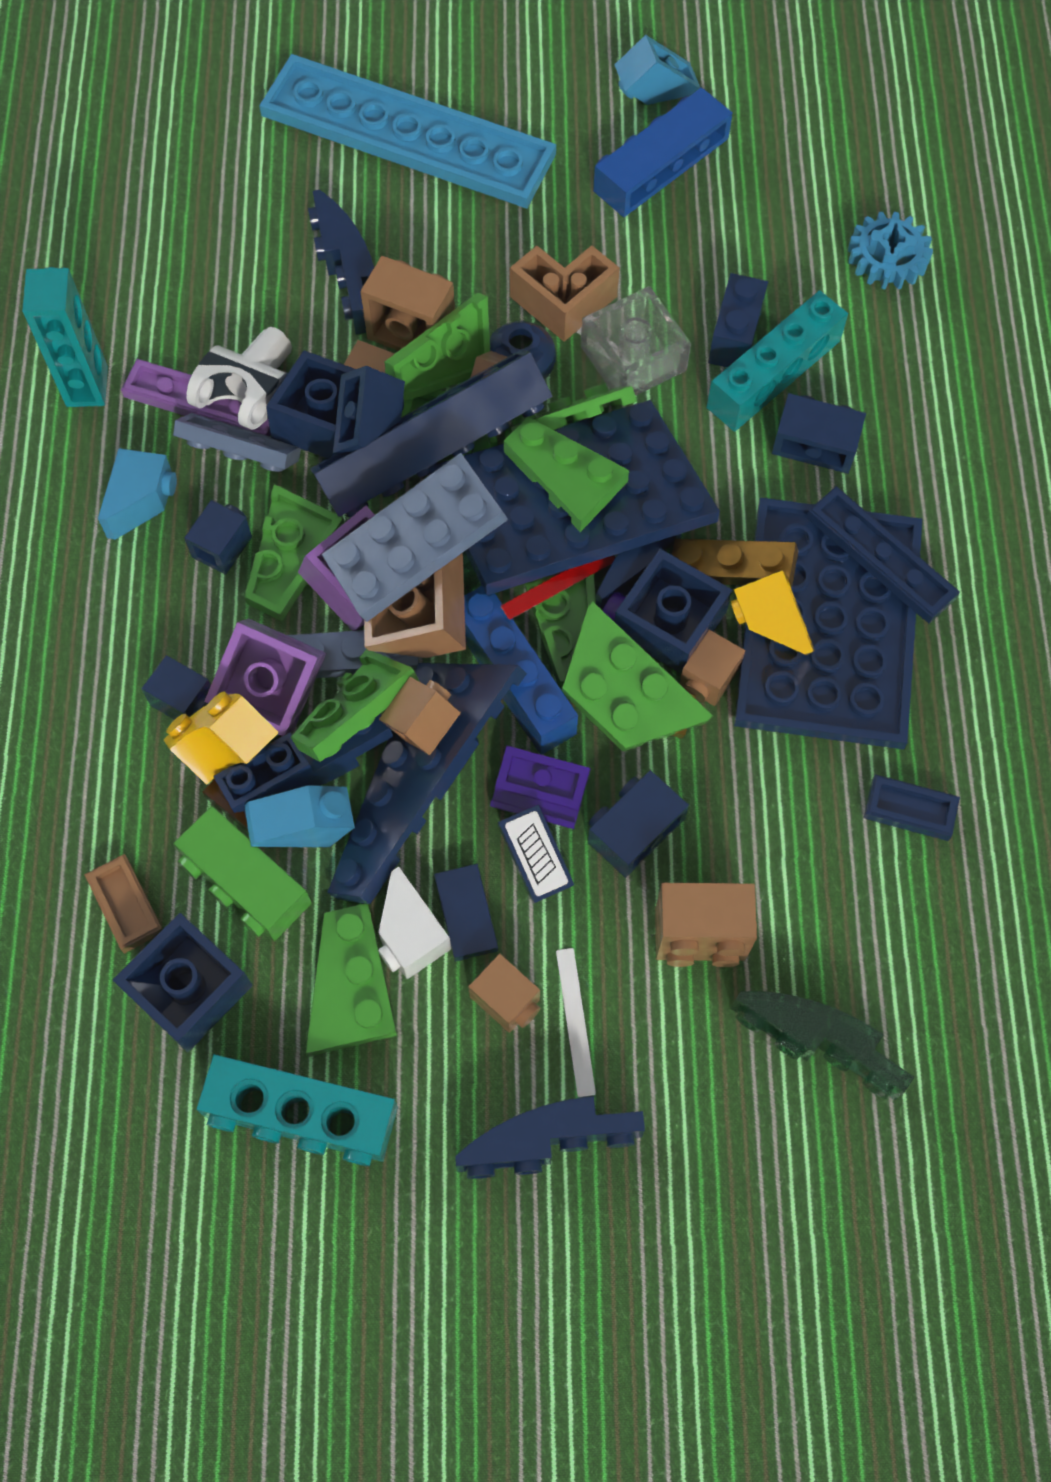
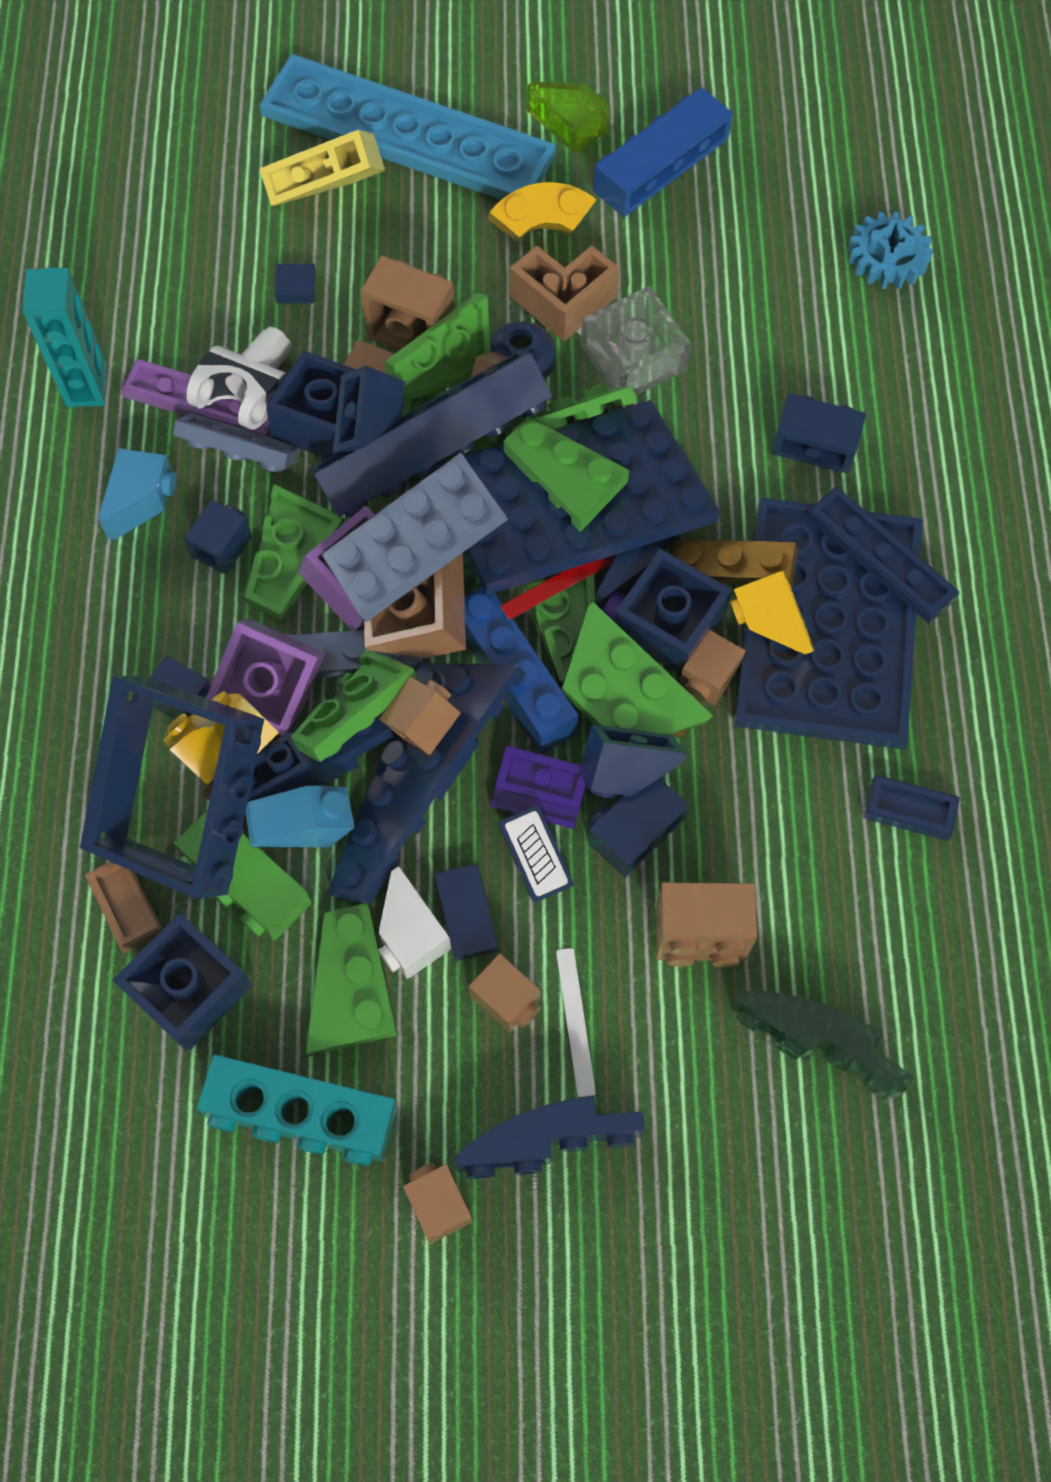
(118, 776): none -> dark blue window
(295, 283): none -> dark blue tile
(323, 167): none -> light yellow slope
(344, 254): dark blue slope -> none
(436, 1201): none -> medium nougat brick
(541, 207): none -> yellow brick
(569, 112): none -> clear neon green slope
(627, 760): none -> dark blue slope
(655, 73): dark azure slope -> none
(737, 319): dark blue brick -> none
(776, 360): teal brick -> none

